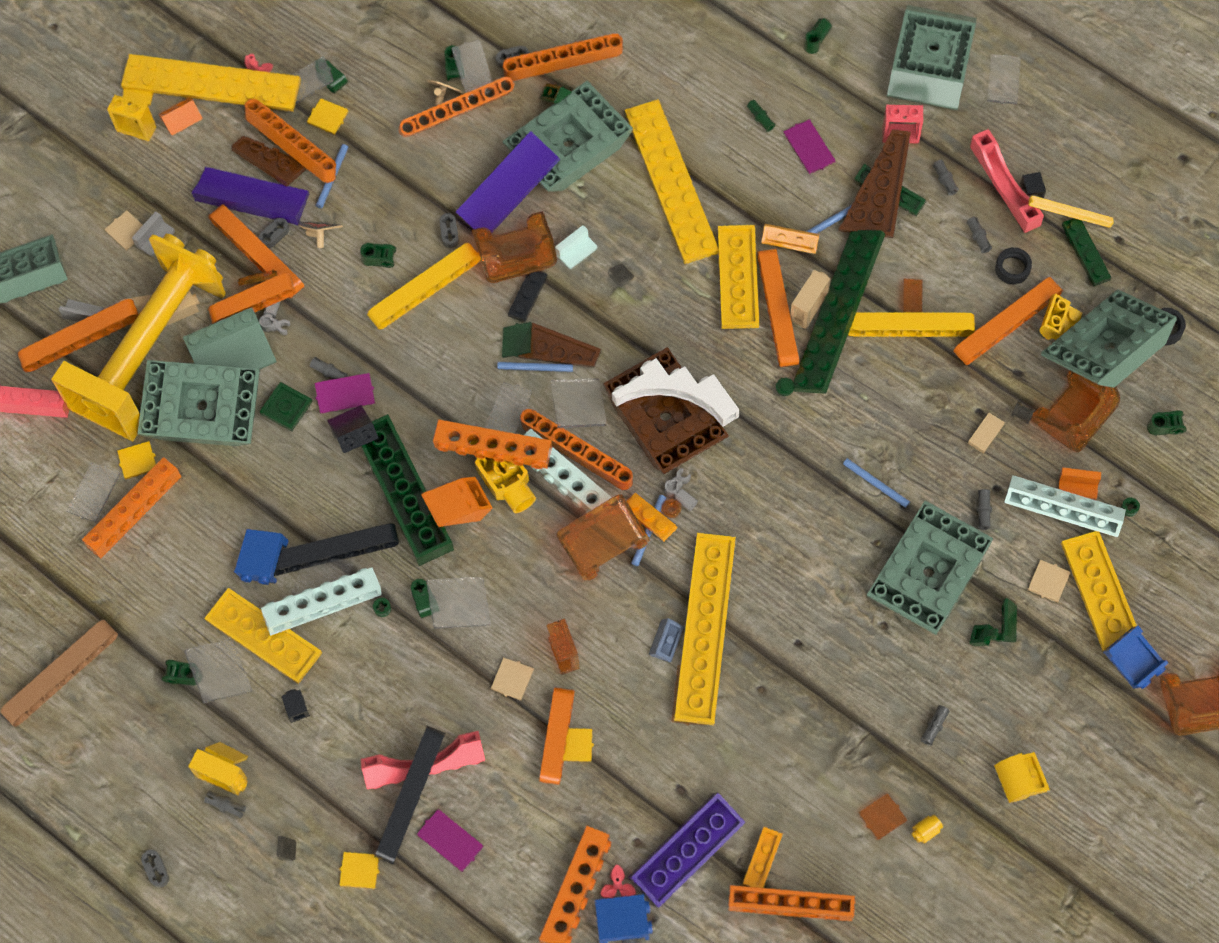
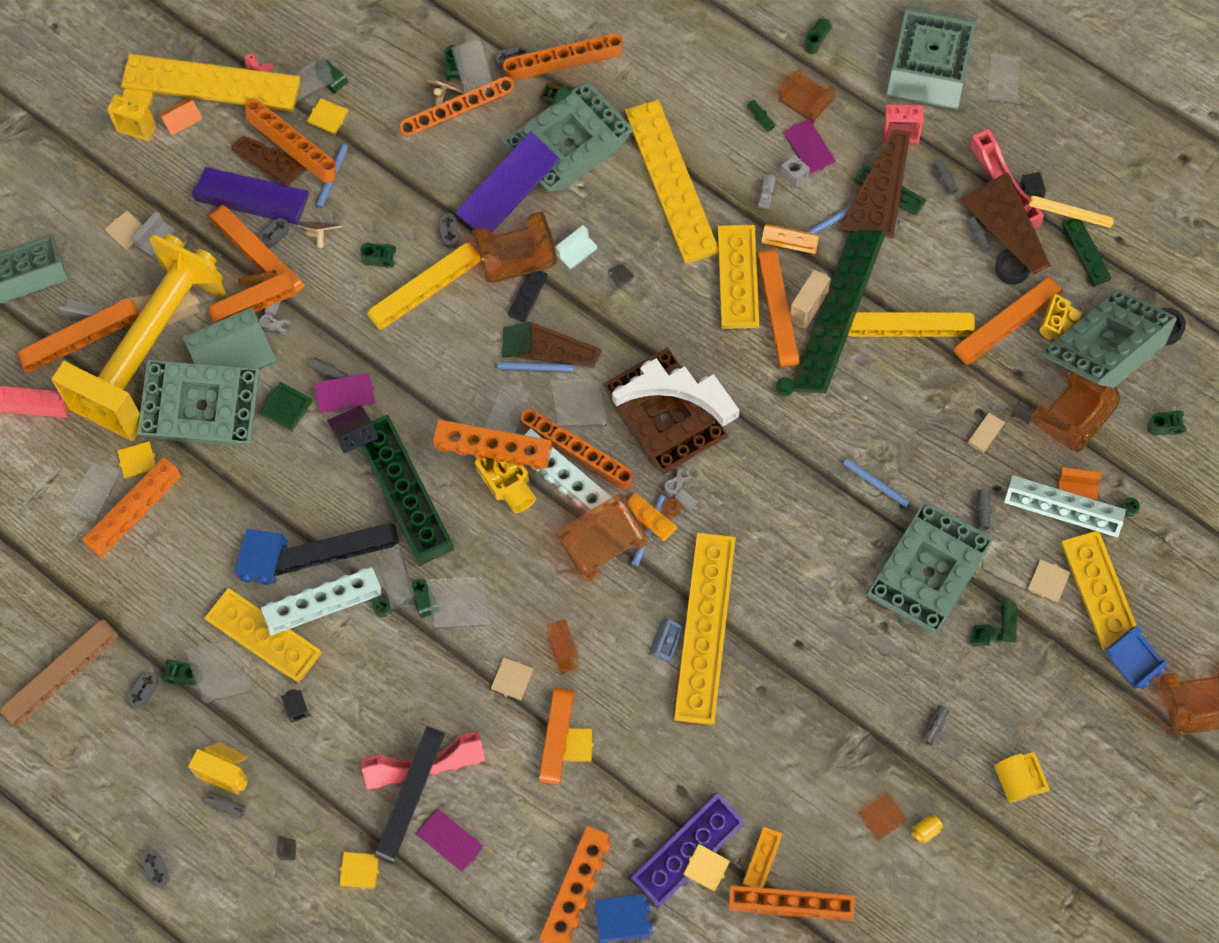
(139, 687): none -> dark grey beam
(396, 576): none -> clear piece
(458, 502): orange slope -> none
(617, 876): coral plant -> none
(706, 867): none -> yellow piece
(767, 191): none -> light grey bar
(794, 177): none -> light grey brick
(805, 96): none -> clear orange panel
(912, 295): clear orange tile -> none
(1004, 214): none -> reddish brown wing

